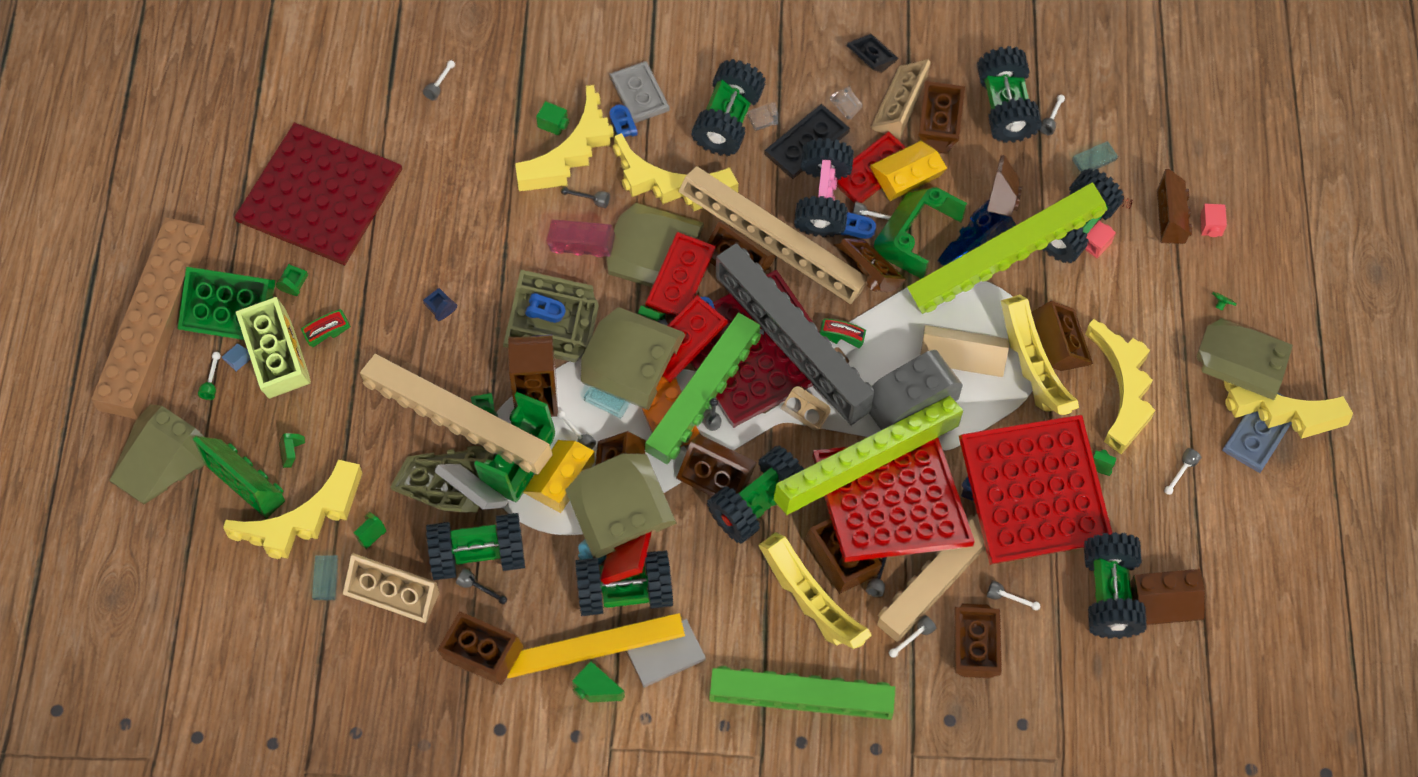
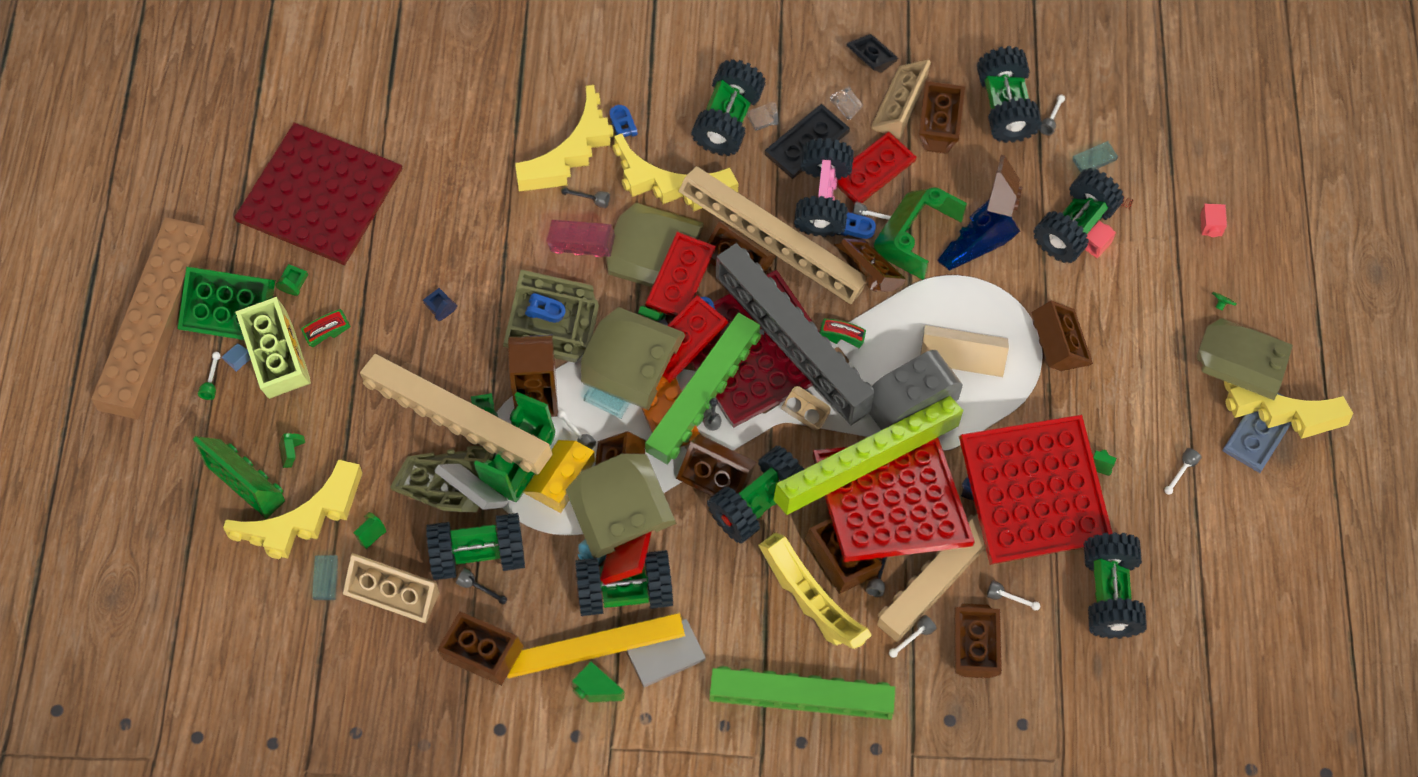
(156, 454): olive wedge -> none
(433, 90): dark grey hinge -> none
(552, 118): green brick -> none
(639, 92): light grey tile -> none
(908, 169): yellow slope -> none
(1008, 248): lime brick -> none
(1035, 366): light yellow arch -> none
(1133, 384): light yellow arch -> none
(1170, 596): reddish brown slope -> none
(1173, 209): reddish brown slope -> none

